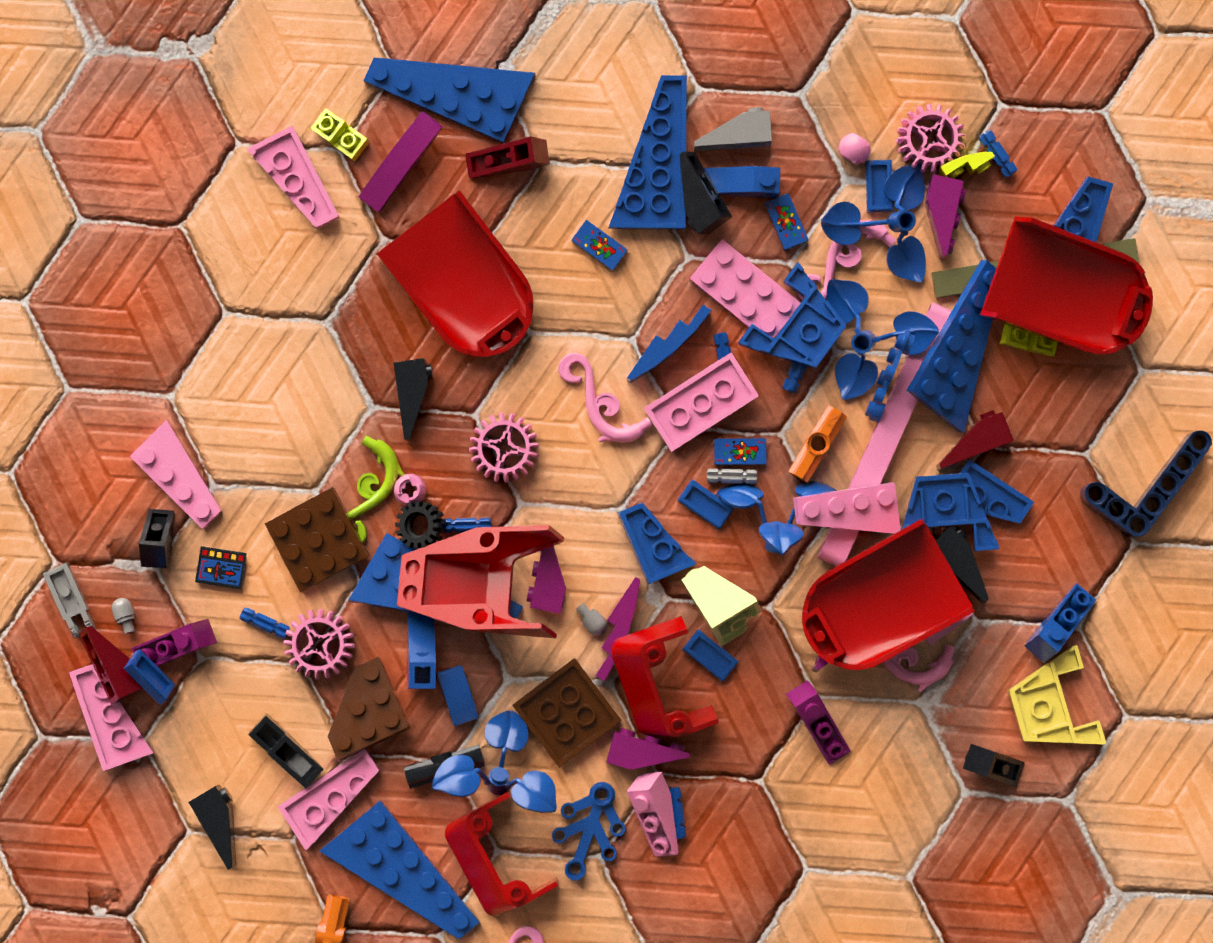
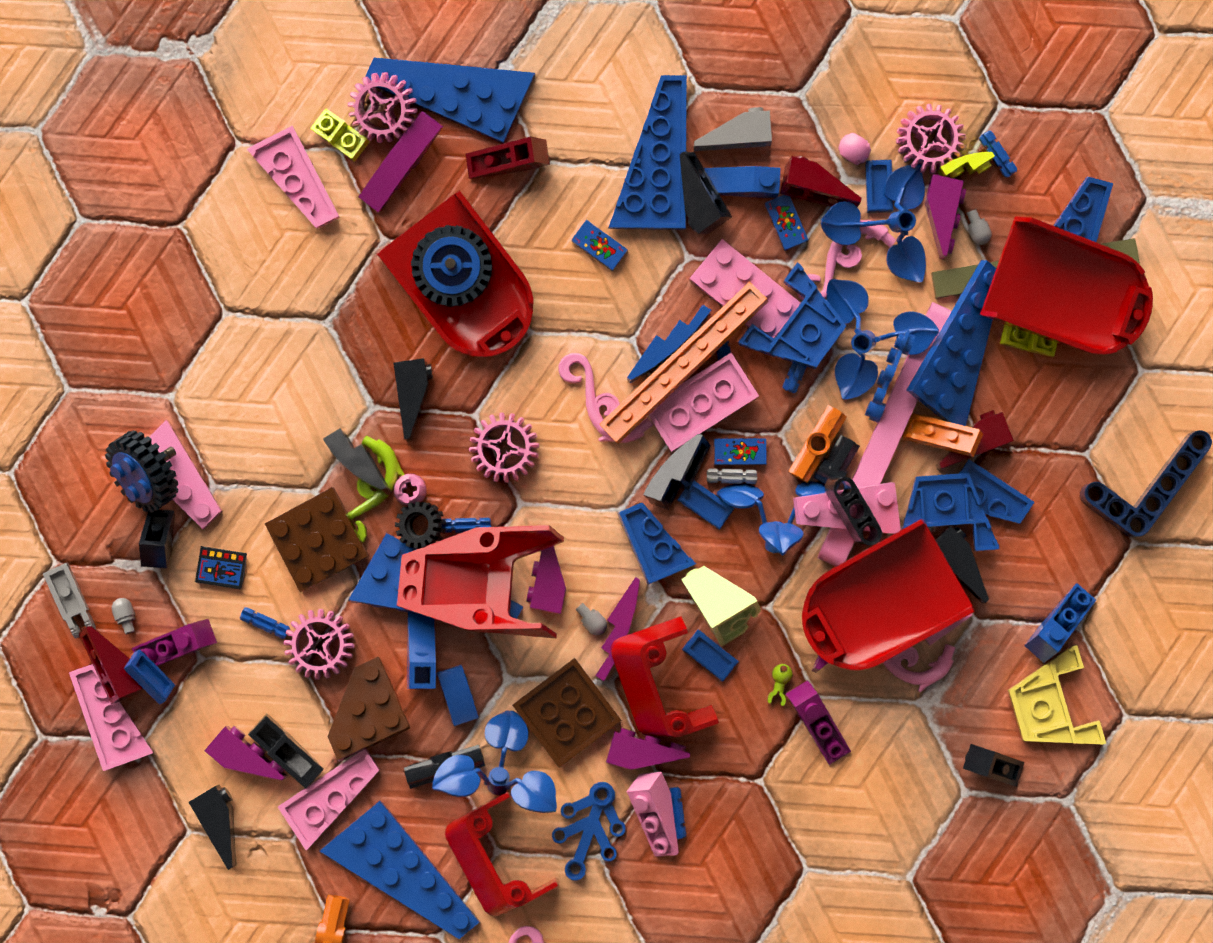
(142, 470): none -> black wheel
(236, 753): none -> magenta slope
(356, 460): none -> black slope
(376, 98): none -> bright pink gear
(451, 266): none -> wheel
(677, 472): none -> slope
(683, 362): none -> plate
(780, 679): none -> lime arm
(814, 184): none -> dark red slope
(838, 460): none -> black piece
(843, 503): none -> black beam
(942, 434): none -> orange plate
(979, 228): none -> light grey cylinder

